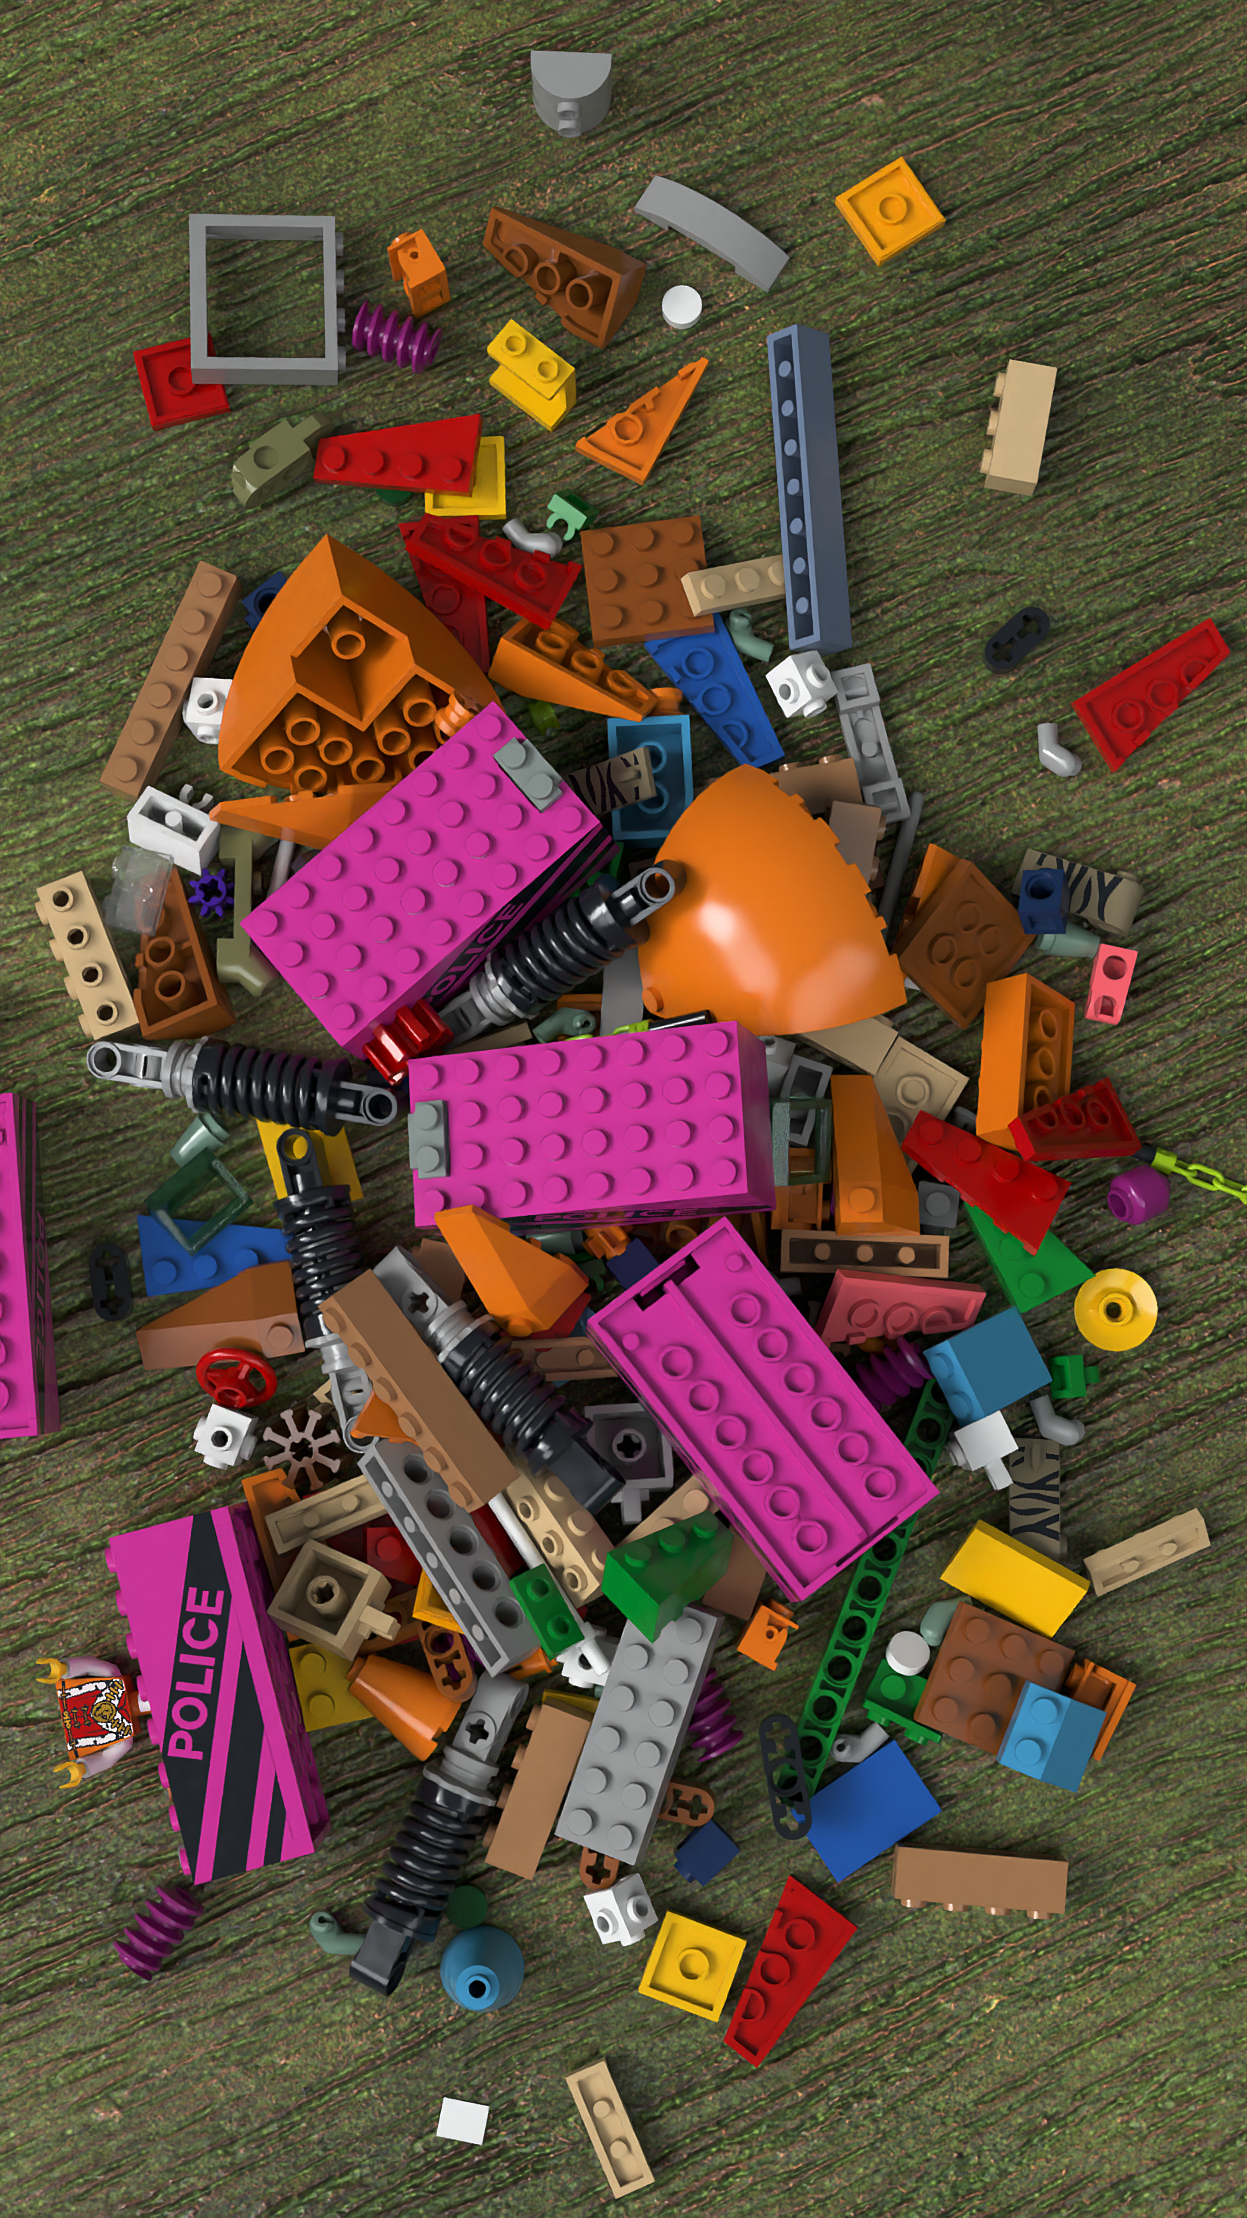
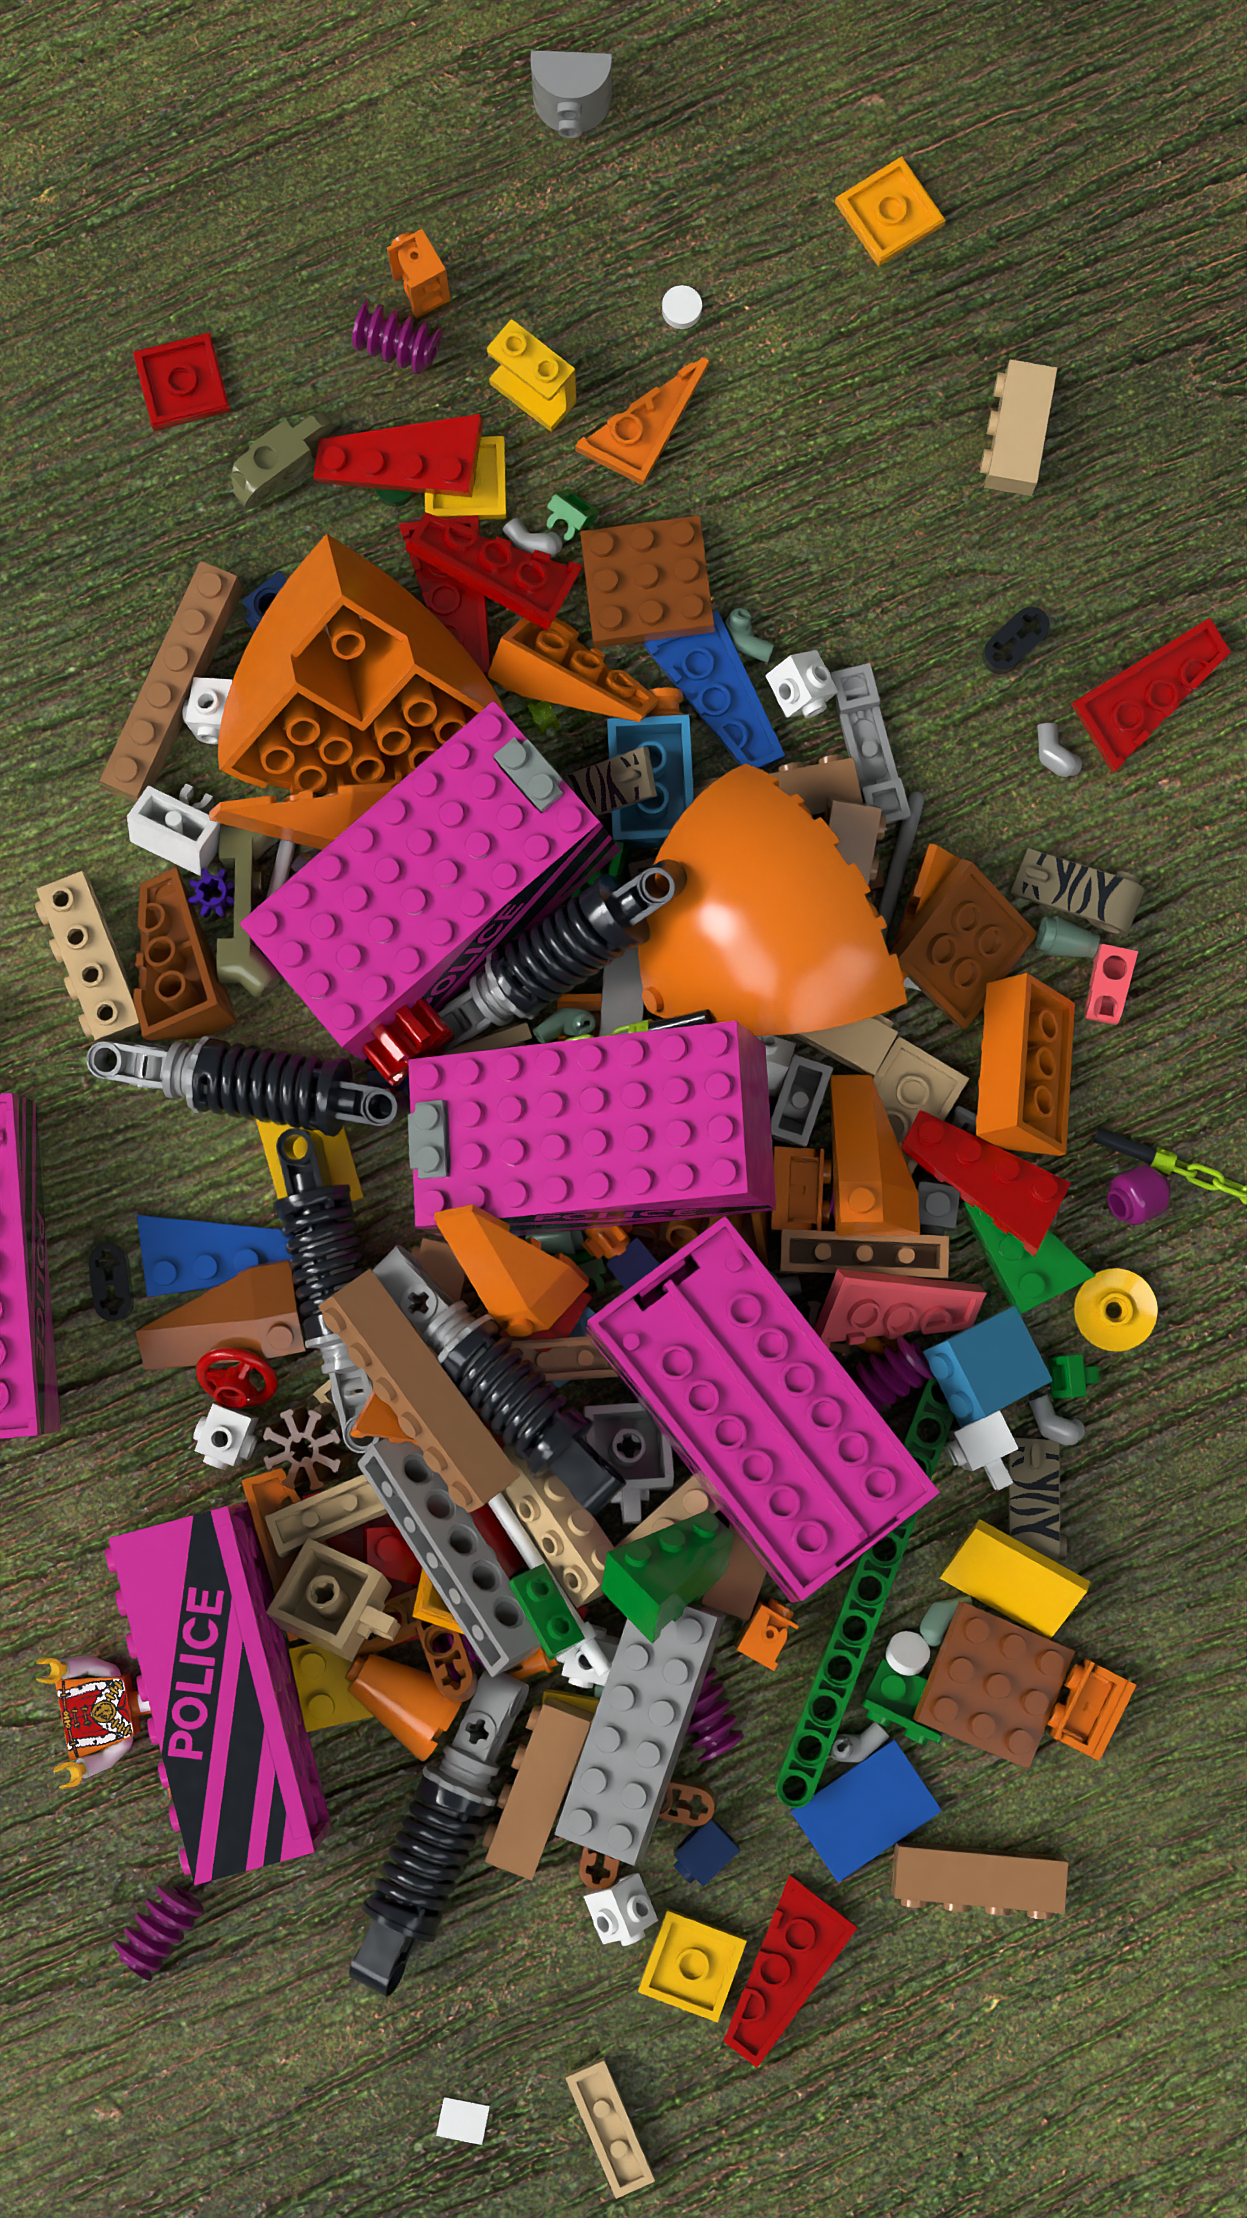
(137, 890): clear bracket -> none
(183, 1187): clear green tile -> none
(204, 1131): sand green cone -> none
(265, 370): light grey window -> none
(331, 1935): sand green arm -> none
(458, 713): orange wheel -> none
(467, 1906): dark green tile -> none
(482, 1968): dark azure cone -> none
(576, 276): dark orange wedge -> none
(715, 229): light grey slope -> none
(735, 585): tan plate -> none
(779, 1809): black beam -> none
(780, 1125): tile -> none
(809, 490): sand blue brick -> none
(1042, 914): dark blue brick -> none
(1050, 1736): dark azure slope -> none
(1076, 1127): red wing -> none
(1146, 1552): tan plate -> none

